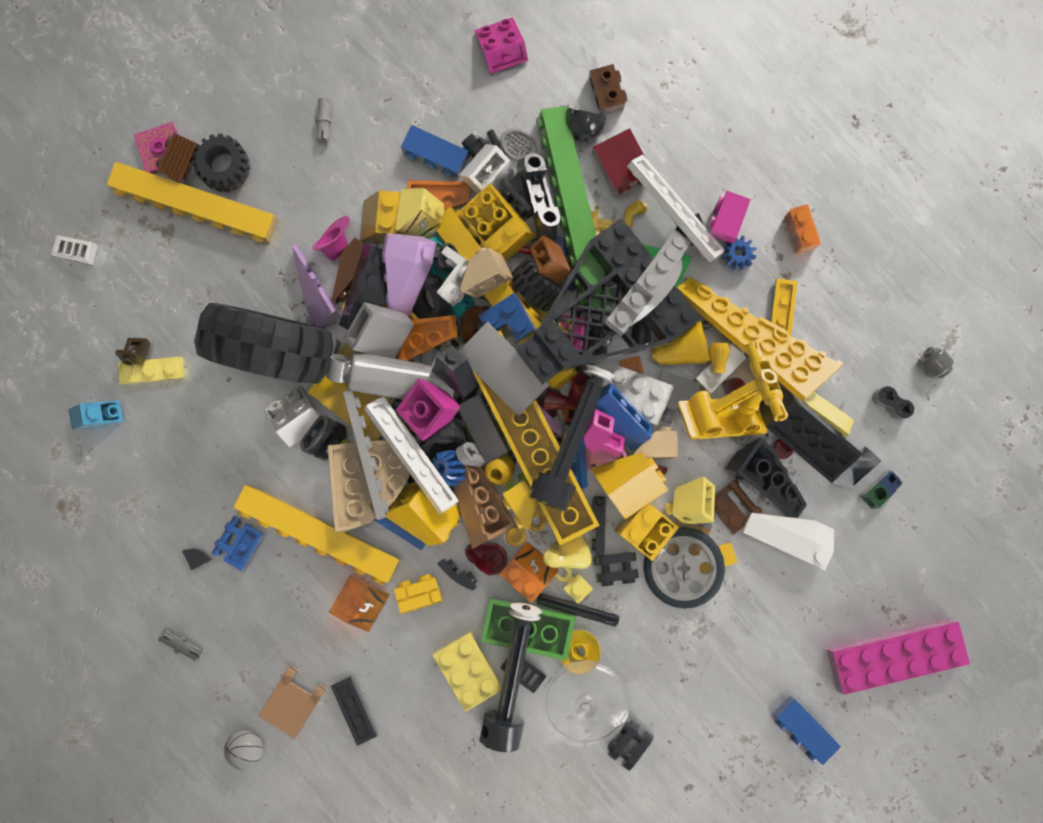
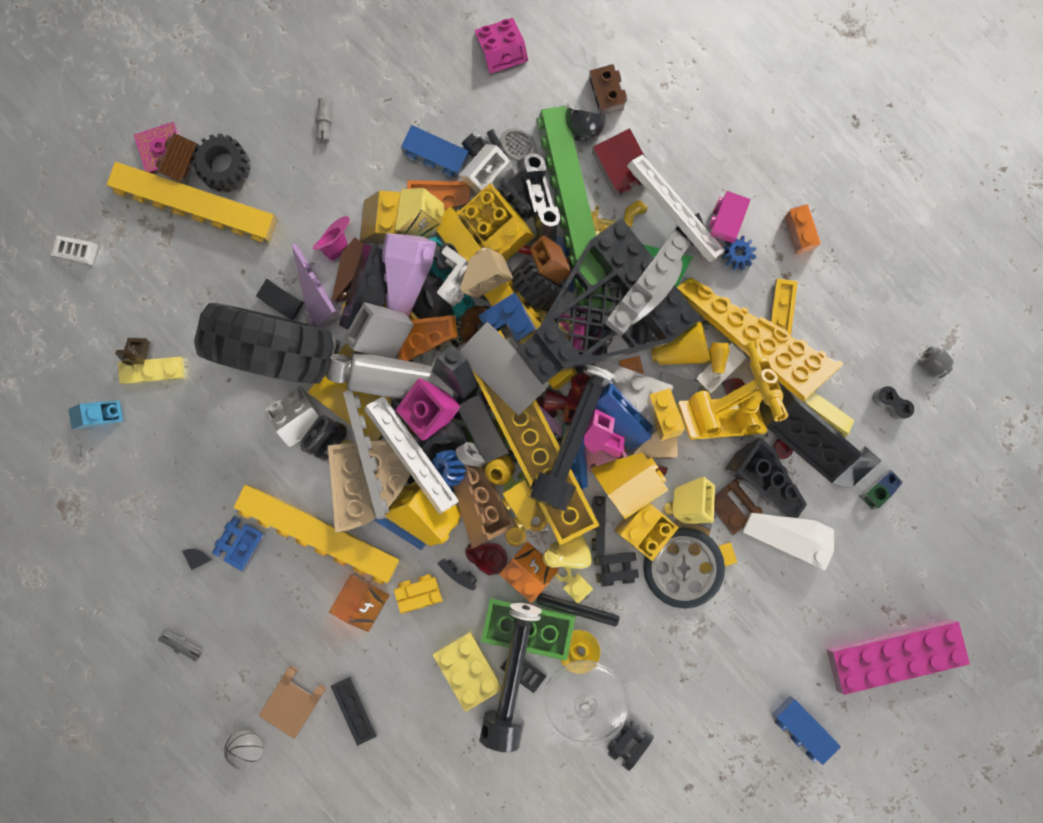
(279, 299): none -> black slope
(665, 414): none -> yellow brick

